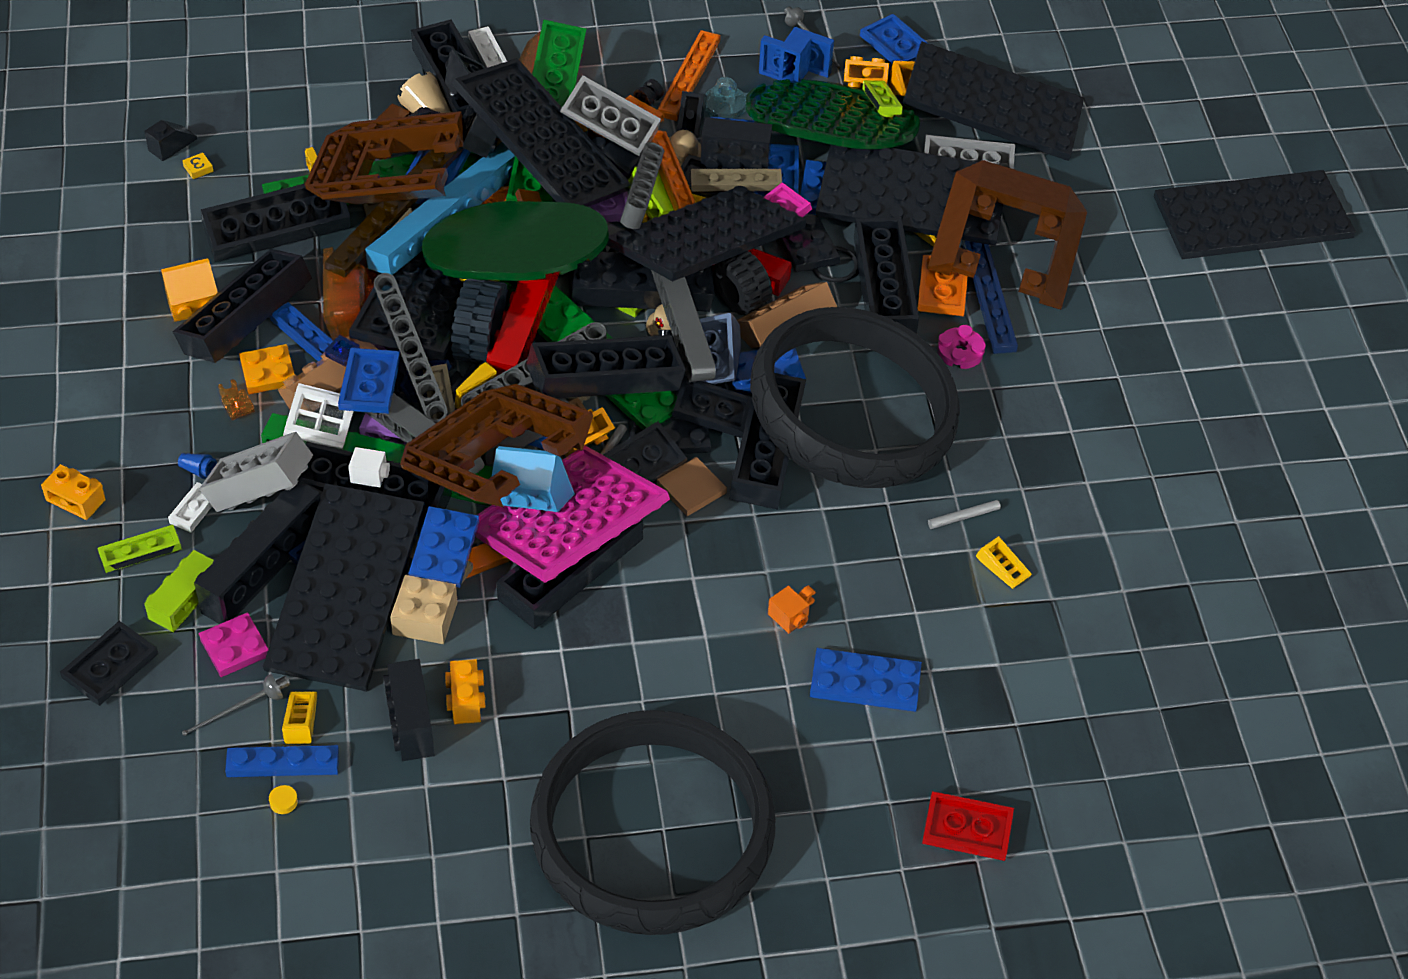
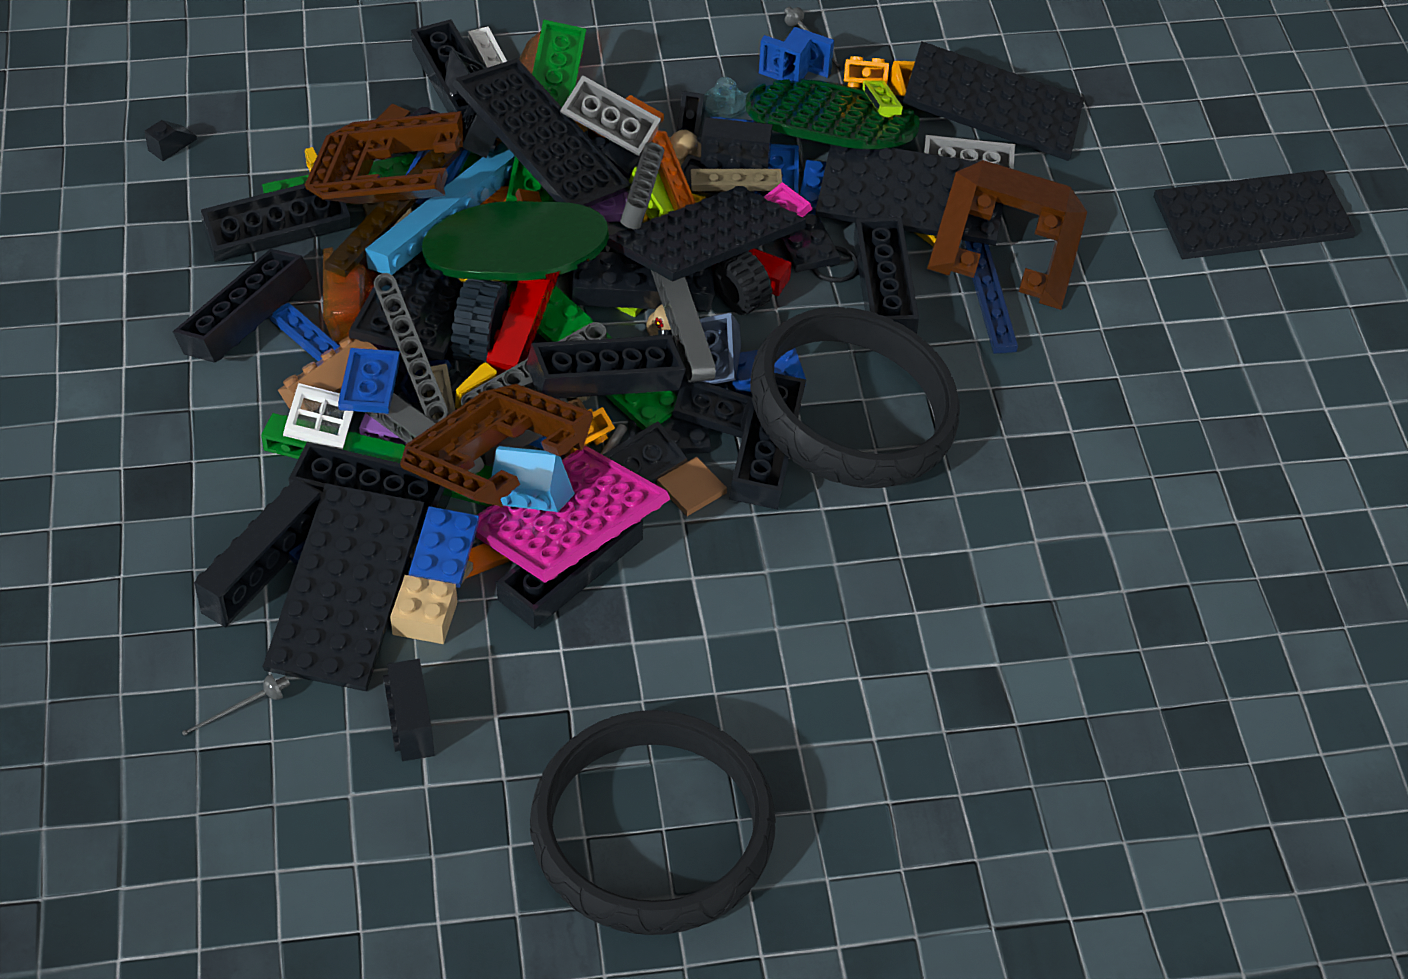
(73, 491): light orange brick -> none
(109, 663): black plate -> none
(139, 548): lime plate -> none
(177, 594): lime brick -> none
(188, 287): light orange slope -> none
(190, 510): white plate -> none
(197, 165): yellow tile -> none
(198, 464): blue cone -> none
(234, 644): dark pink plate -> none
(235, 402): clear orange plate -> none
(256, 472): light grey brick -> none
(266, 368): light orange plate -> none
(282, 761): blue plate -> none
(283, 799): yellow tile -> none
(299, 719): yellow slope -> none
(339, 350): clear blue plate -> none
(368, 467): white brick -> none
(423, 92): tan cone -> none
(465, 695): light orange brick -> none
(649, 92): black wheel -> none
(689, 73): orange tile -> none
(762, 321): medium nougat slope -> none
(791, 609): orange brick -> none
(866, 679): blue plate -> none
(892, 39): blue plate -> none
(941, 292): orange plate -> none
(964, 337): dark pink plate -> none
(964, 514): light grey bar -> none
(968, 826): red plate -> none
(992, 562): yellow slope -> none

